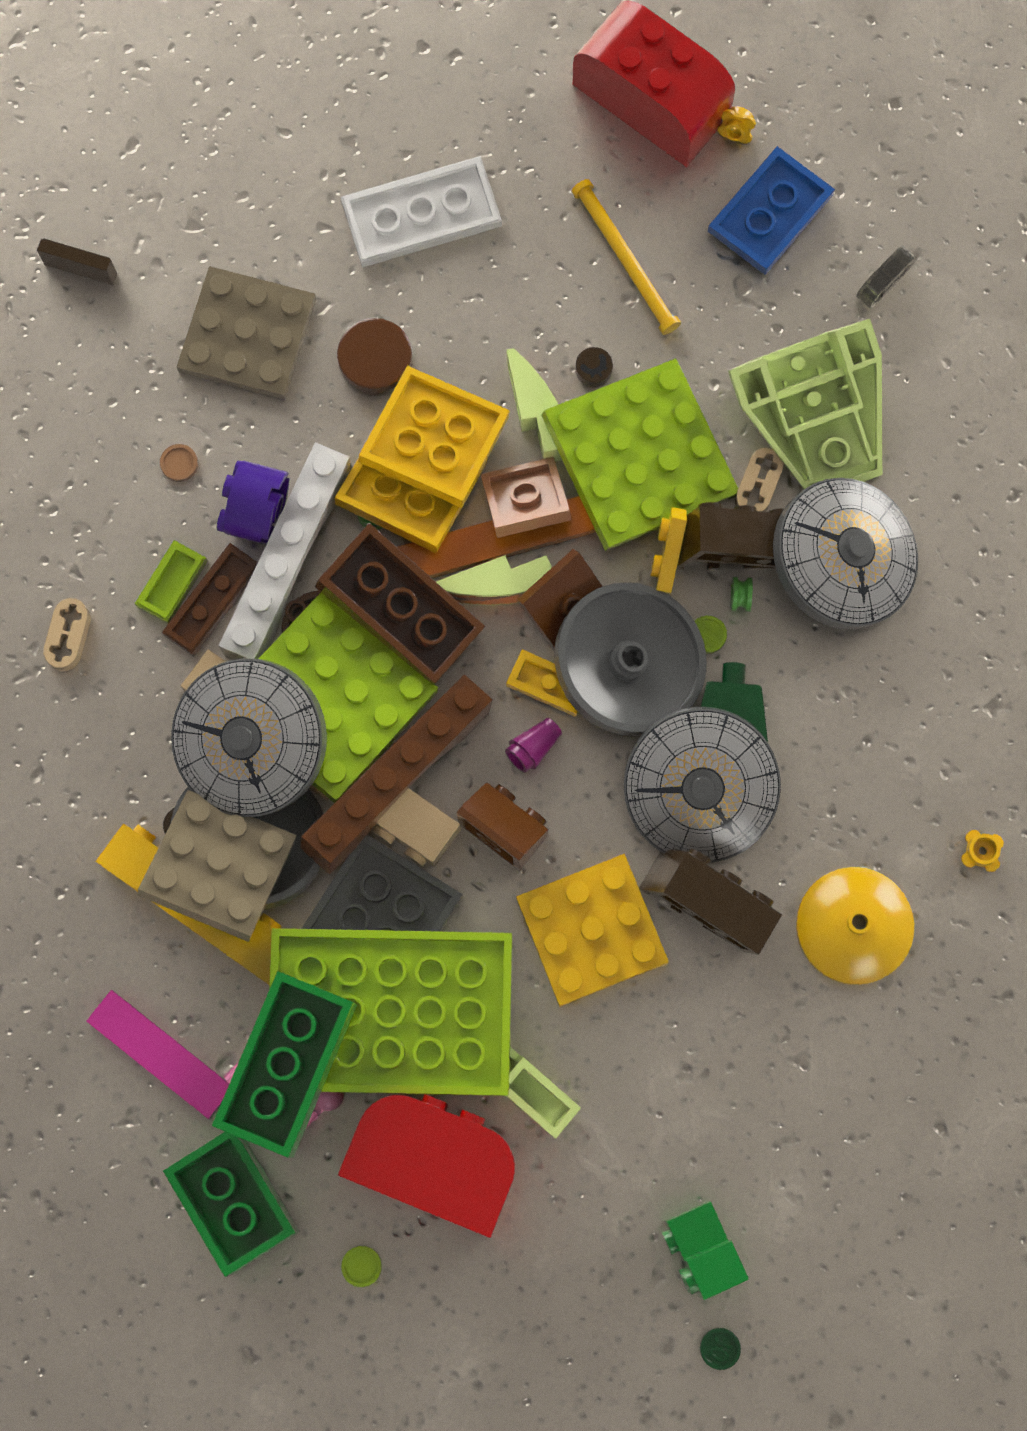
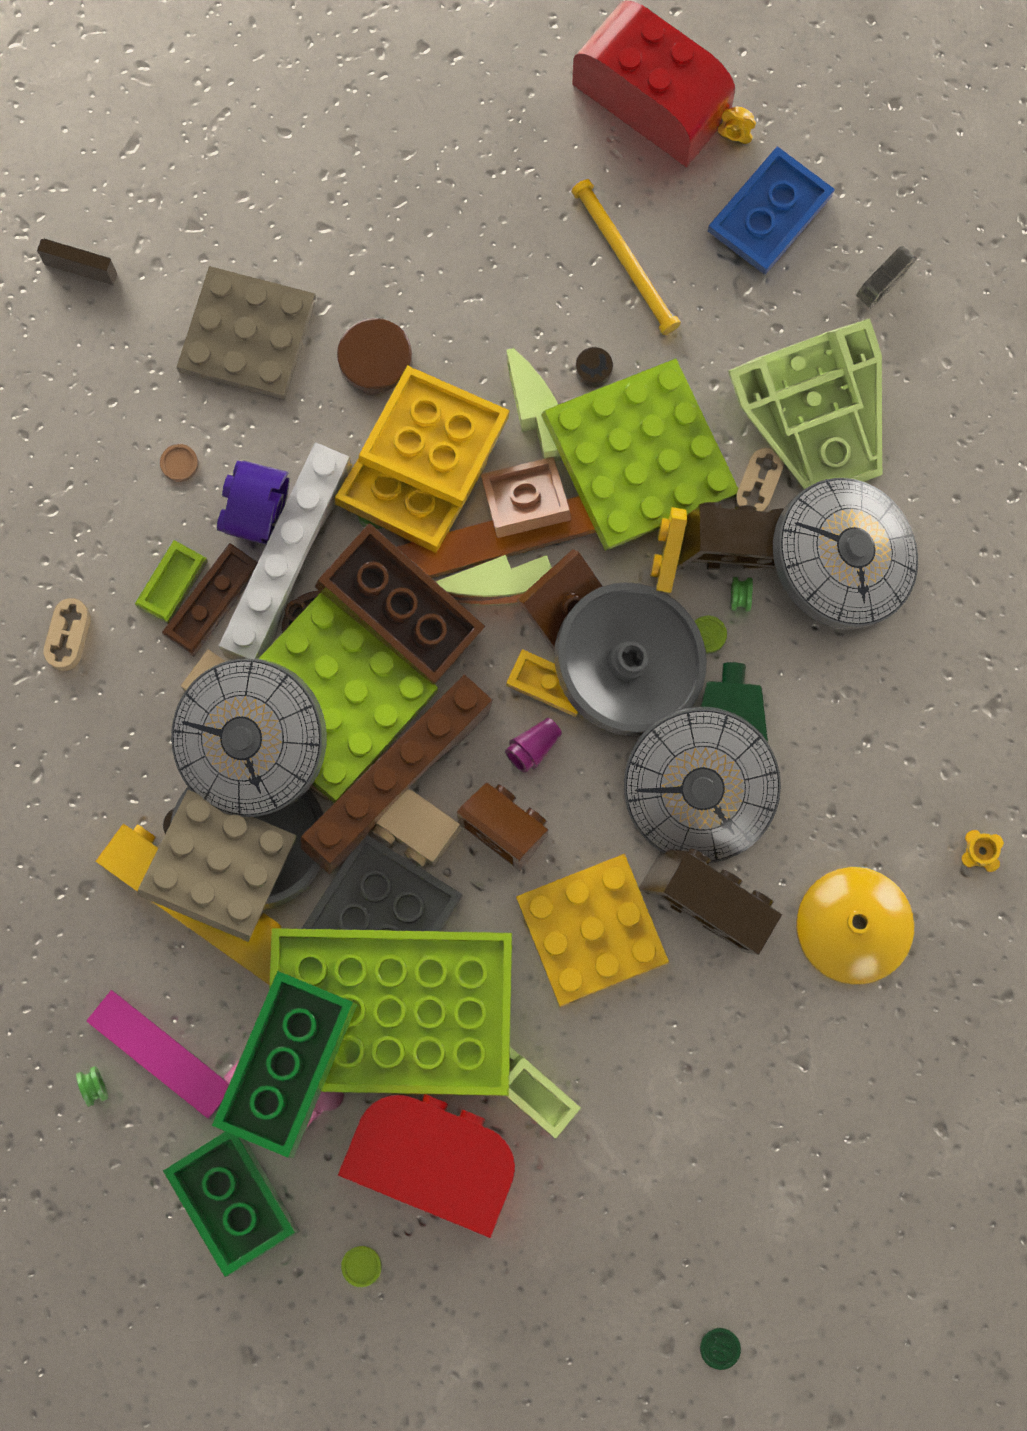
(92, 1086): none -> bright green bush
(421, 211): white tile -> none
(705, 1251): green brick -> none

